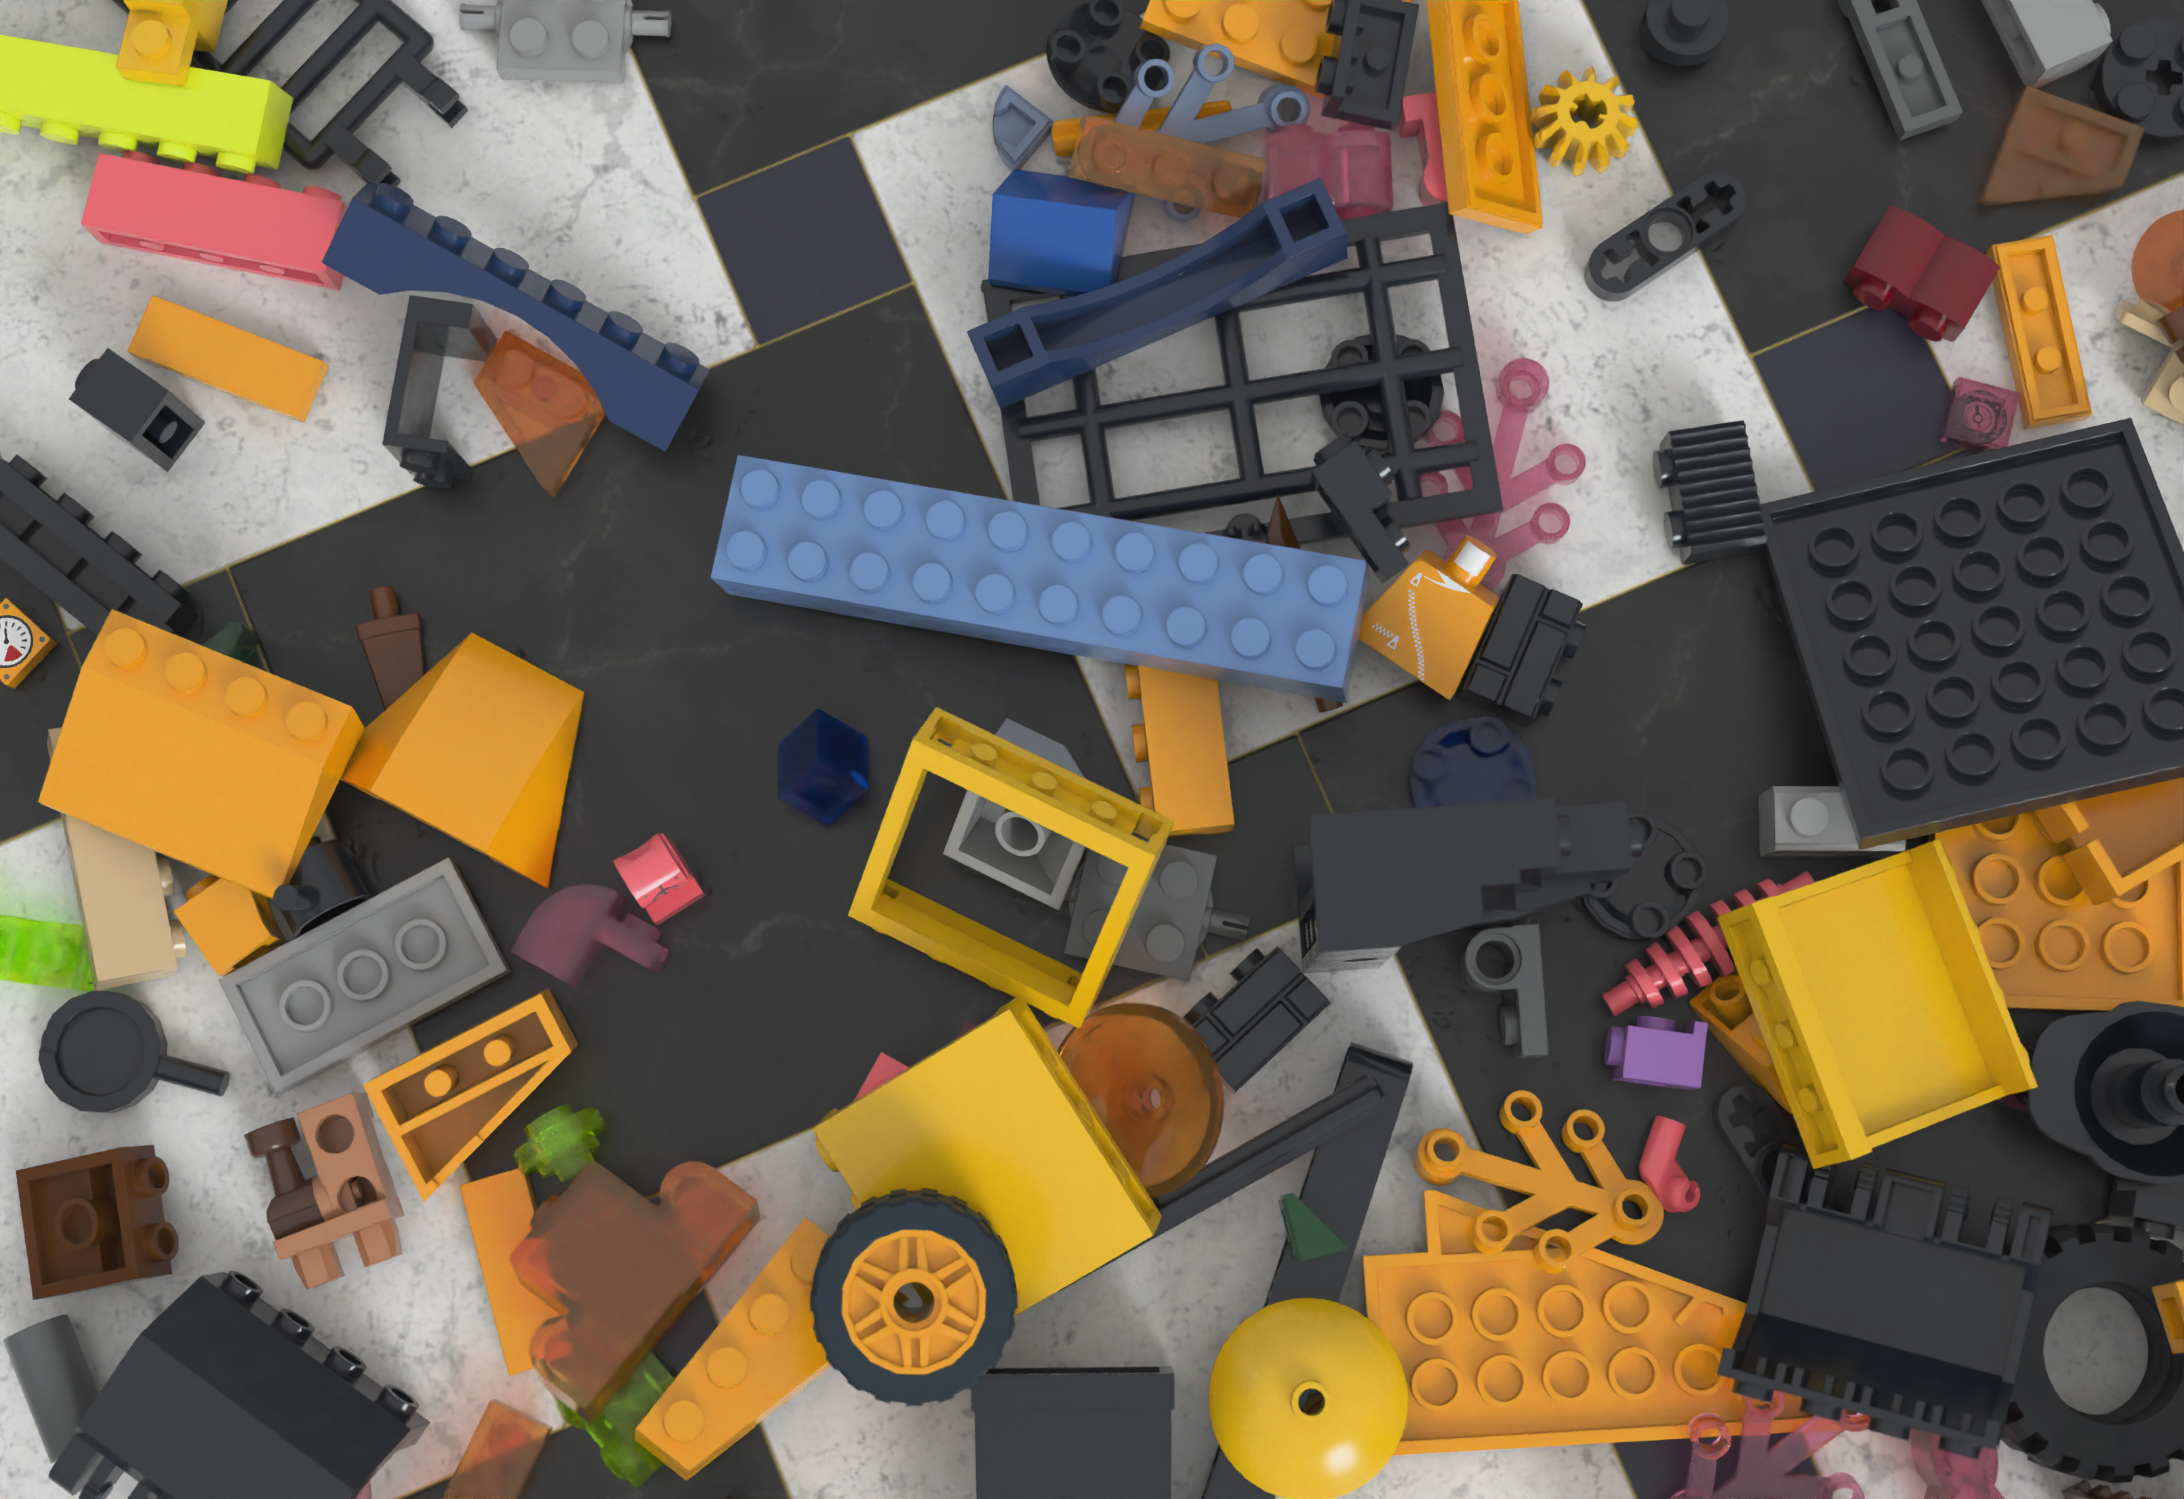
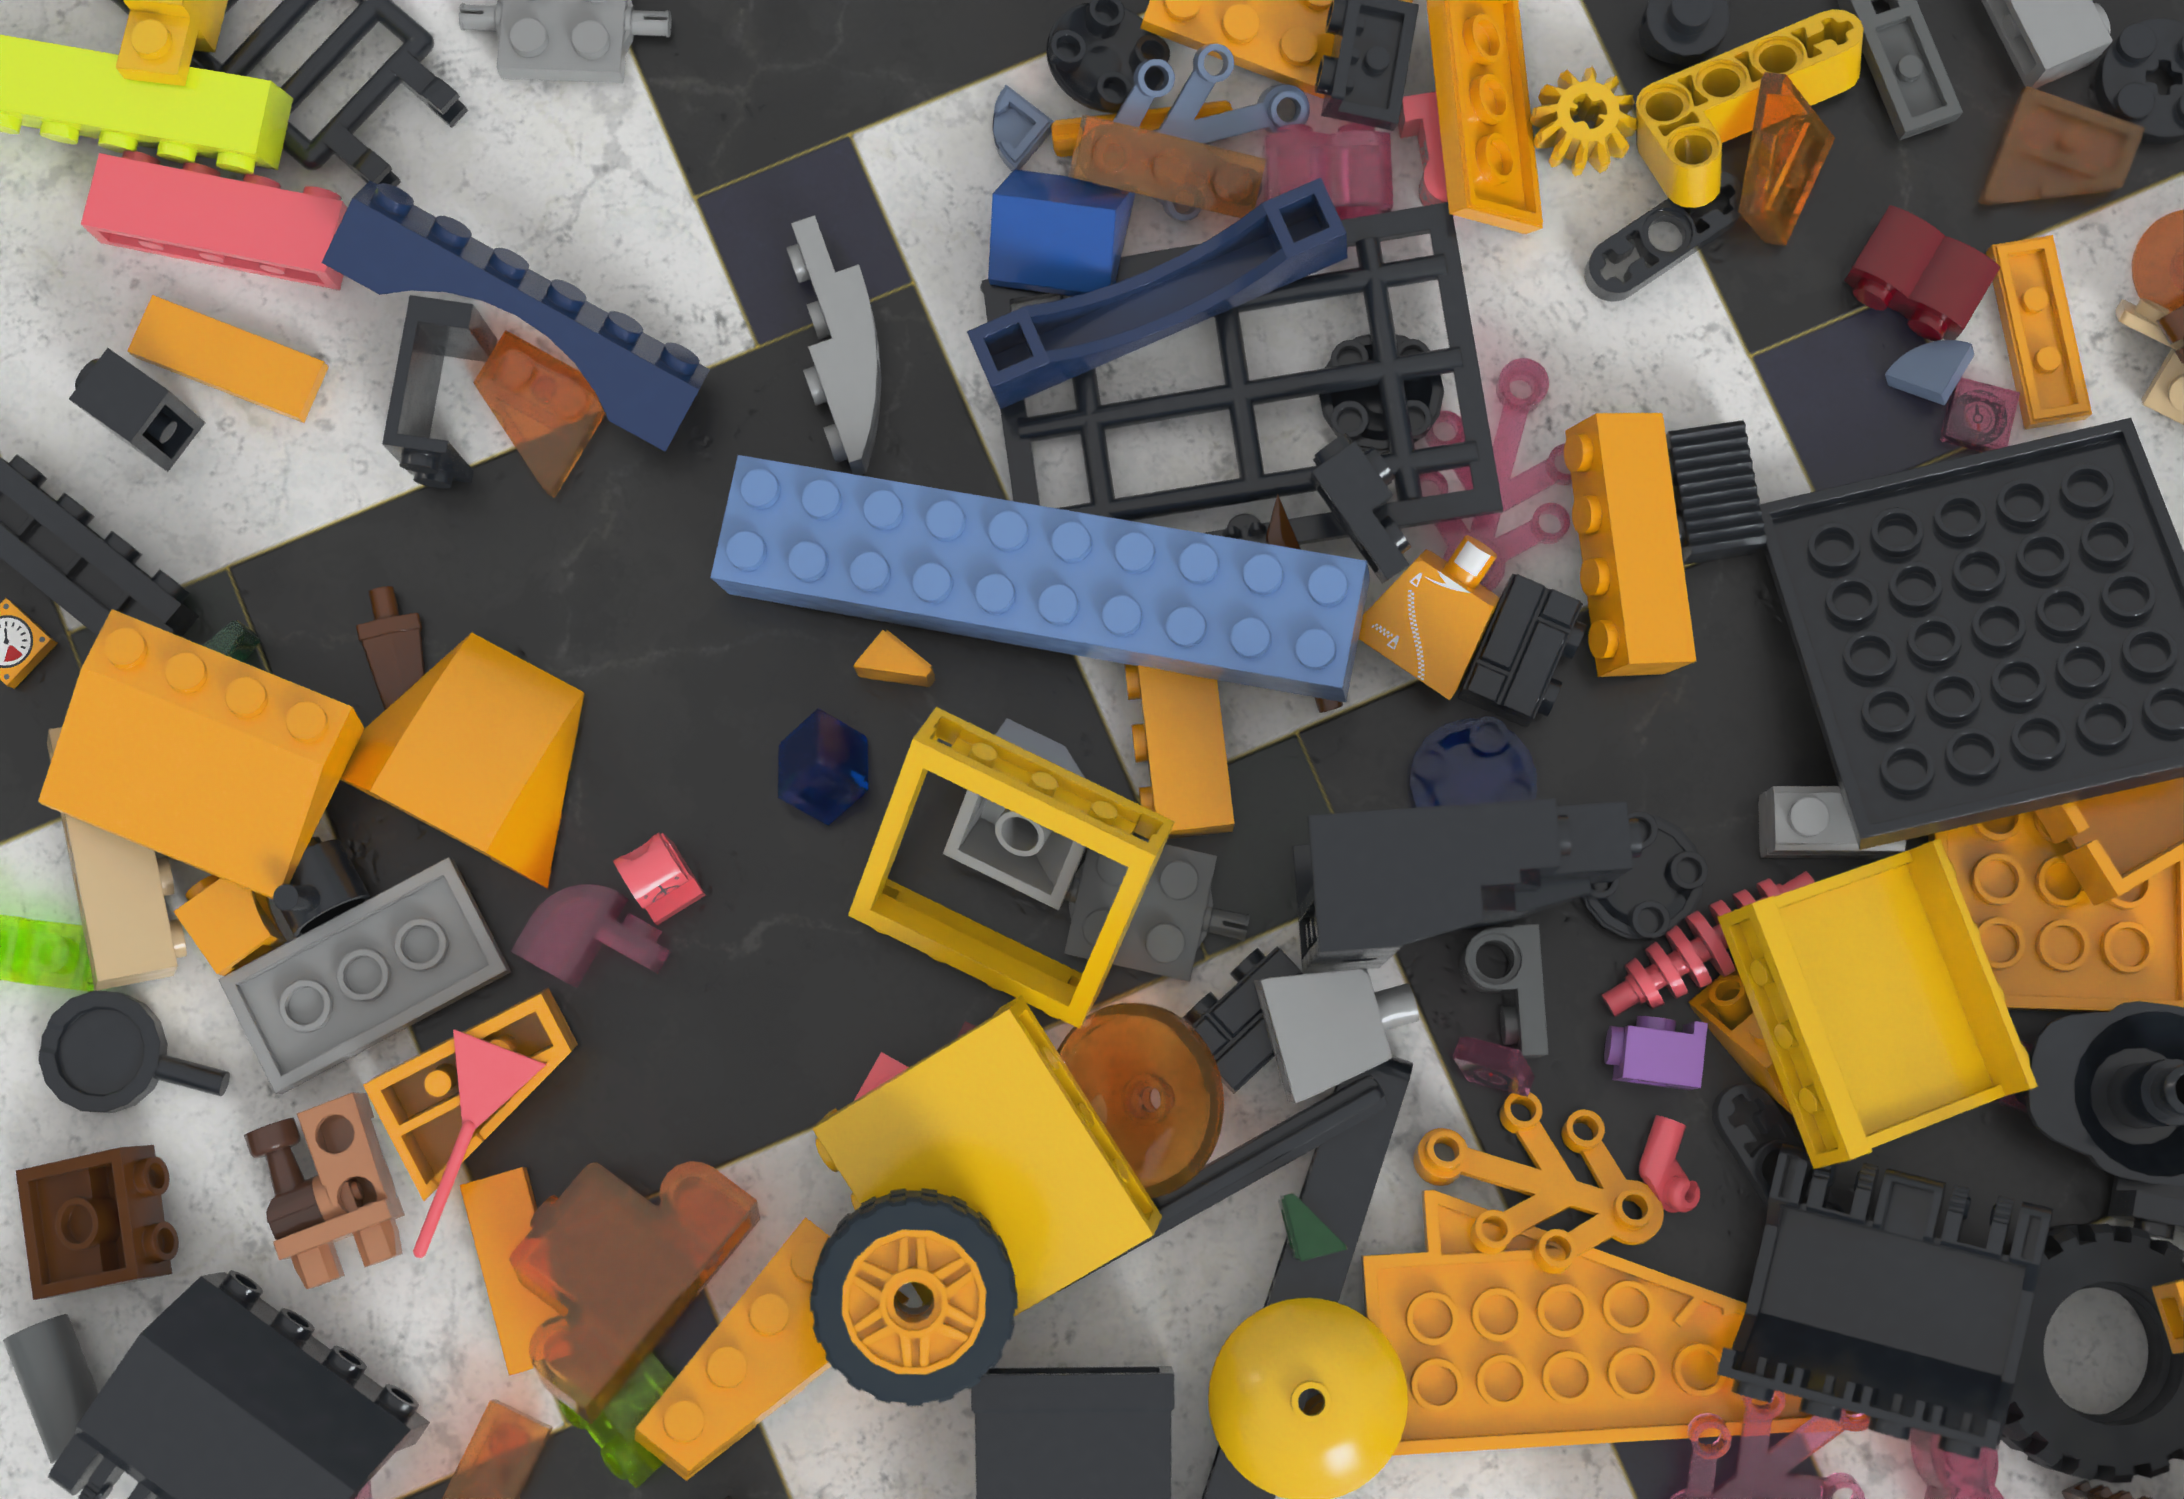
(485, 1082): none -> coral piece
(560, 1142): clear neon green plate -> none
(848, 363): none -> light grey slope
(893, 661): none -> light orange slope
(1330, 1026): none -> light grey torso
(1493, 1065): none -> clear pink tile
(1629, 544): none -> light orange brick
(1701, 107): none -> yellow beam
(1783, 159): none -> clear orange wing
(1931, 369): none -> sand blue tile

